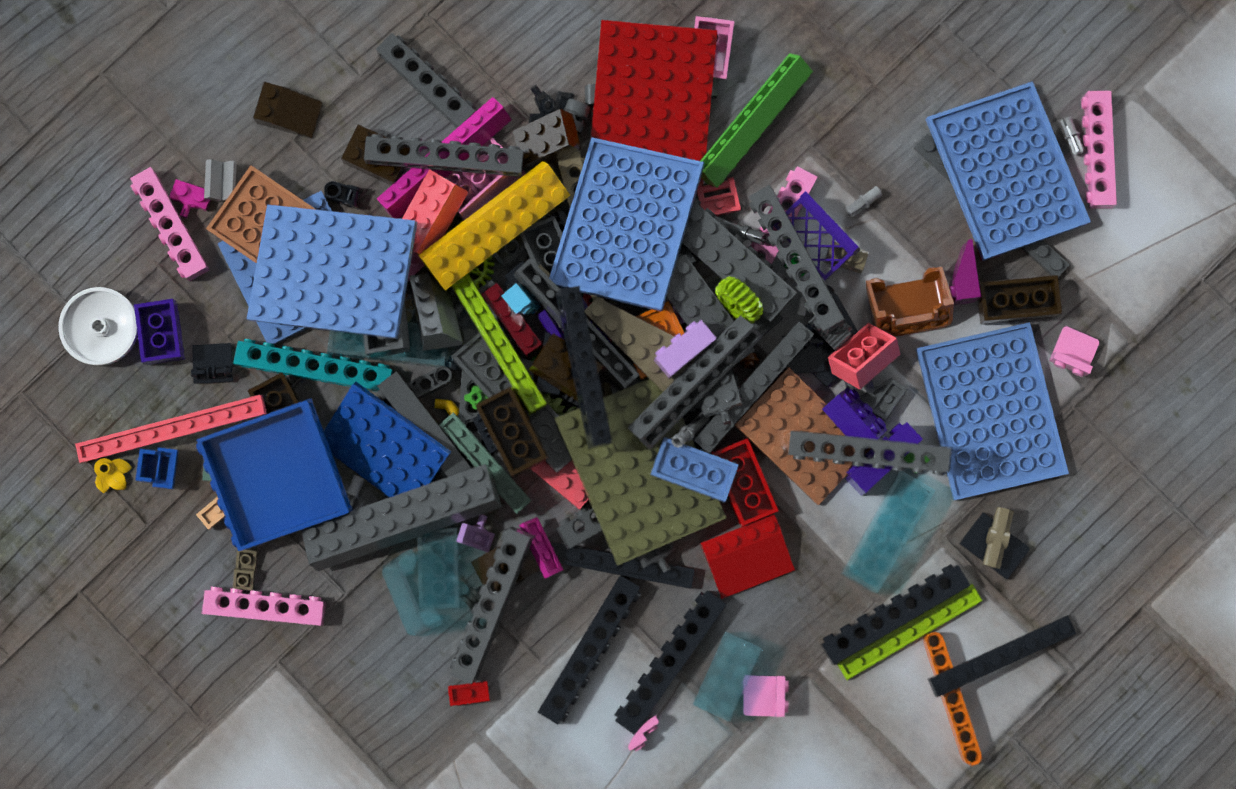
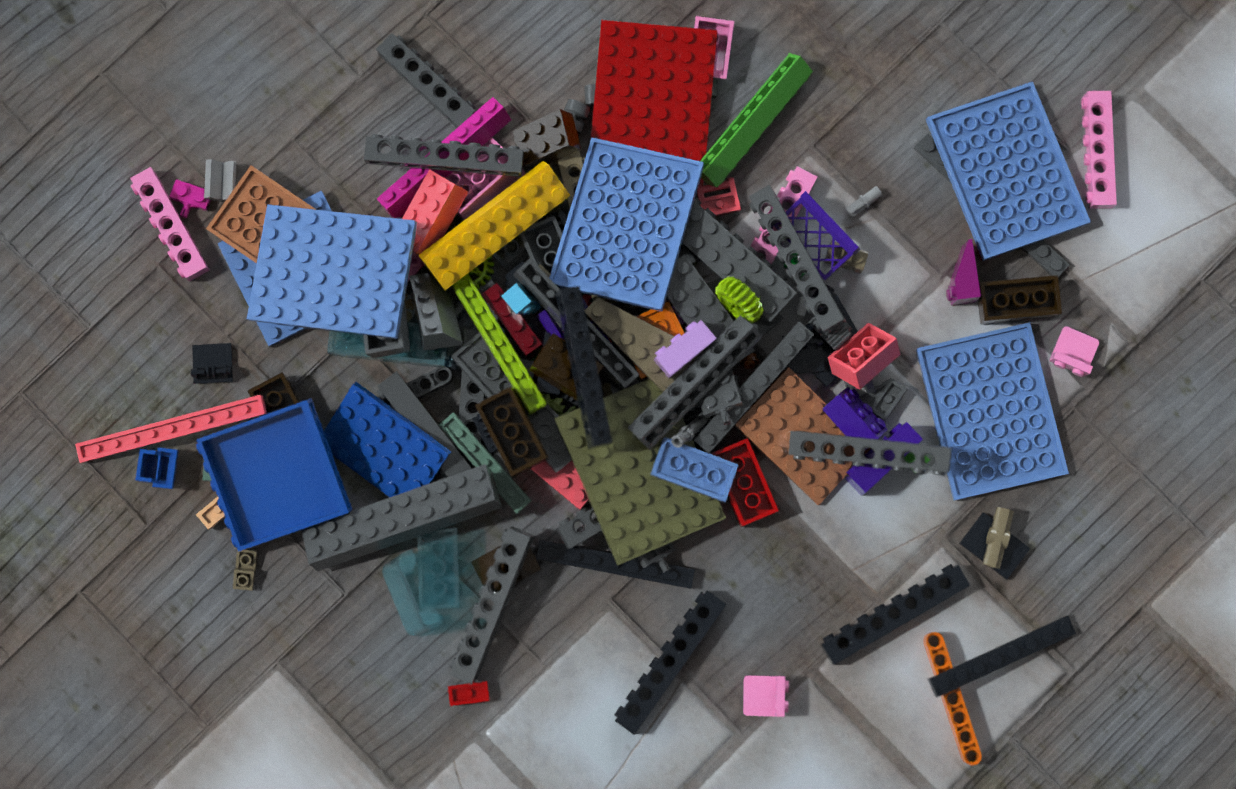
(98, 326): white dish -> none
(113, 476): yellow plate -> none
(159, 332): dark purple brick -> none
(213, 606): bright pink brick -> none
(244, 358): teal brick -> none
(287, 110): dark brown slope -> none
(344, 194): black piece -> none
(354, 157): dark brown brick -> none
(354, 489): light grey axle -> none
(448, 405): yellow arm -> none
(470, 397): bright green plate -> none
(471, 597): pearl dark grey wheel -> none
(476, 535): lavender plate -> none
(542, 548): dark pink plate -> none
(547, 104): black piece -> none
(548, 707): black brick -> none
(638, 739): bright pink slope -> none
(727, 676): clear light blue brick -> none
(744, 232): dark grey pin -> none
(747, 556): red slope -> none
(887, 532): clear light blue brick -> none
(909, 632): lime tile -> none
(911, 305): dark orange windscreen -> none
(1072, 135): light grey axle -> none

